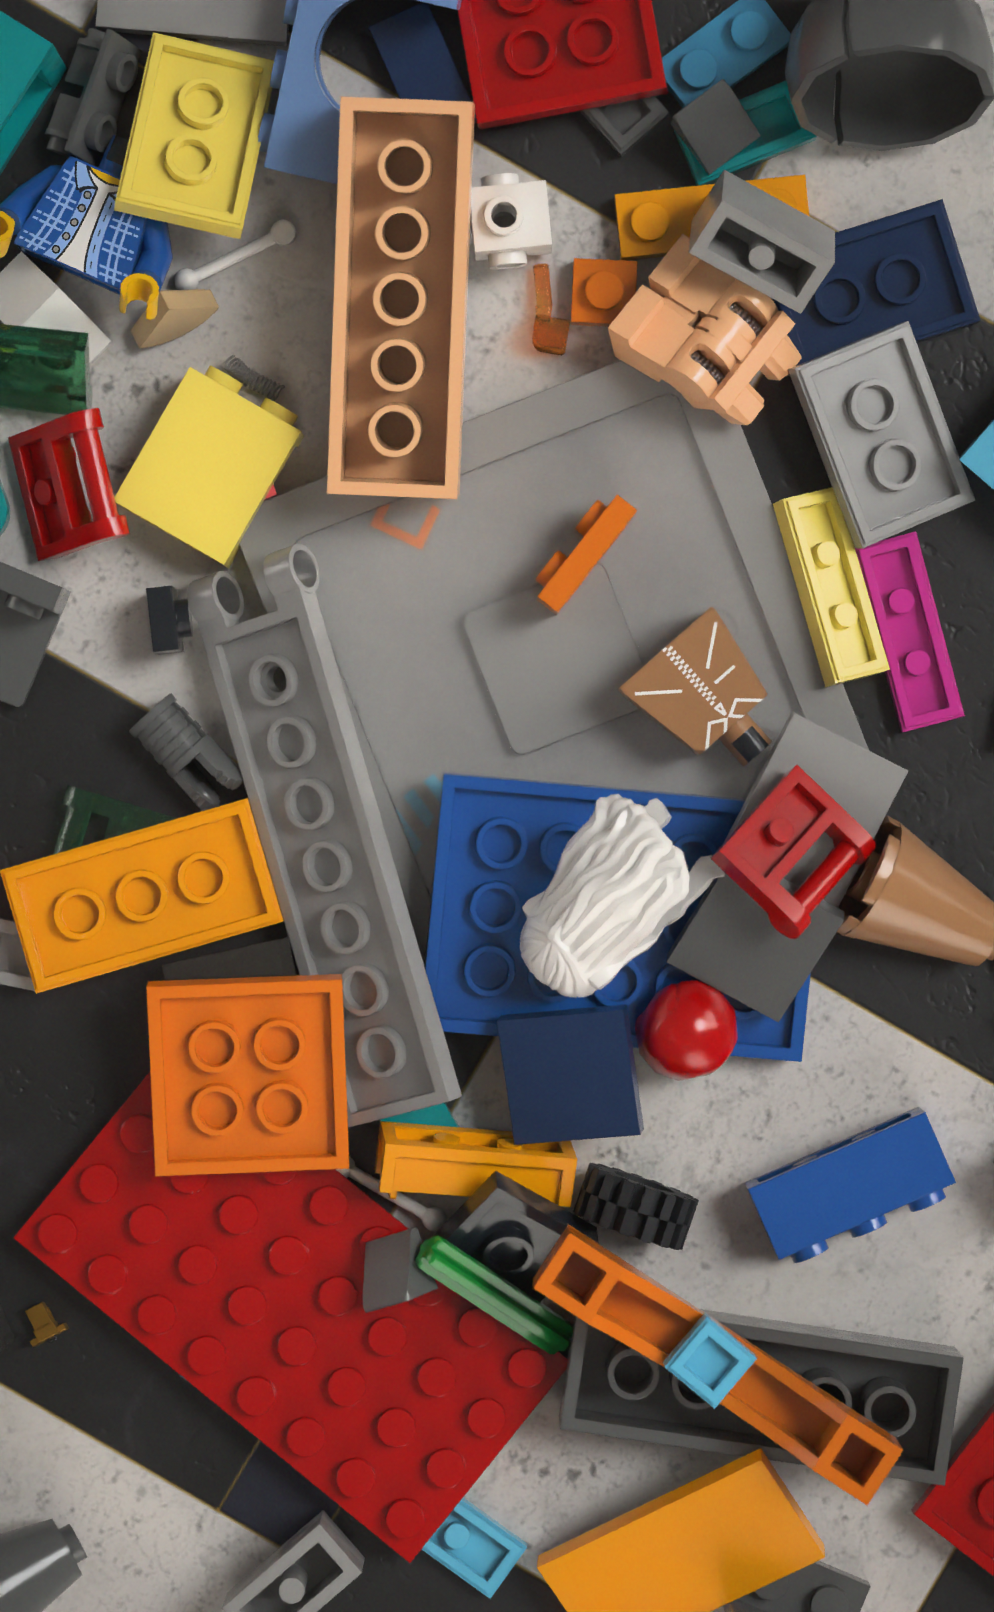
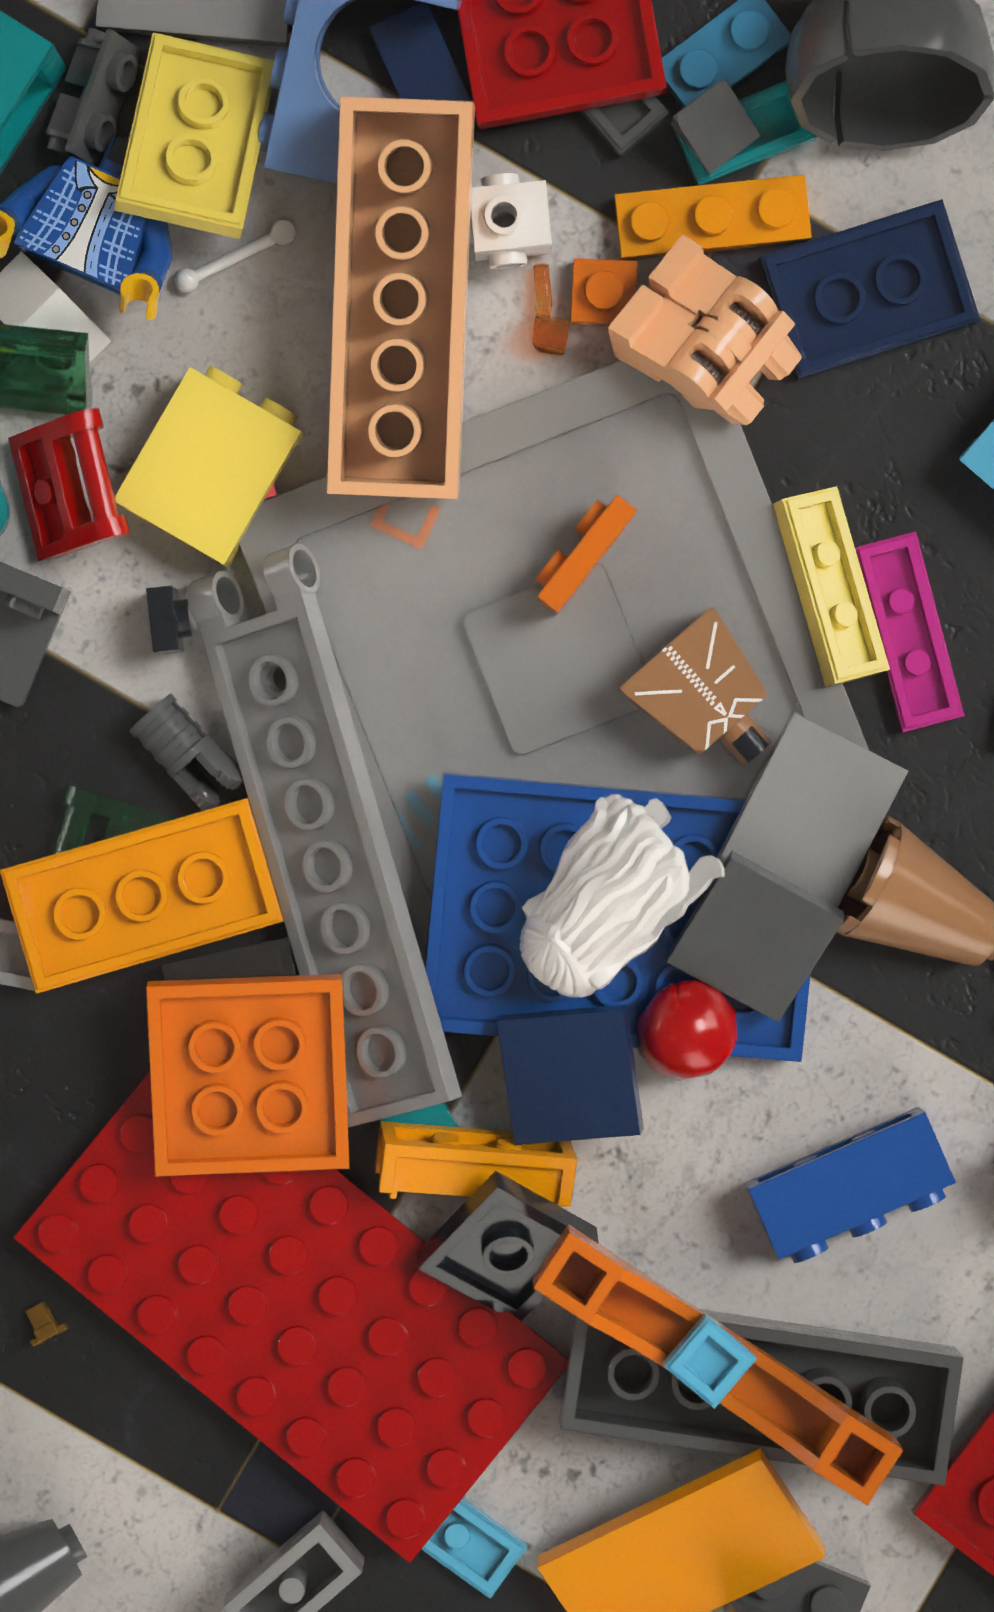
(176, 315): tan tile -> none
(242, 369): light grey leg -> none
(392, 1271): dark grey slope -> none
(431, 1217): white hinge -> none
(494, 1295): green axle -> none
(635, 1206): black tyre -> none
(762, 241): light grey brick -> none
(779, 836): red plate -> none
(881, 434): light grey tile -> none

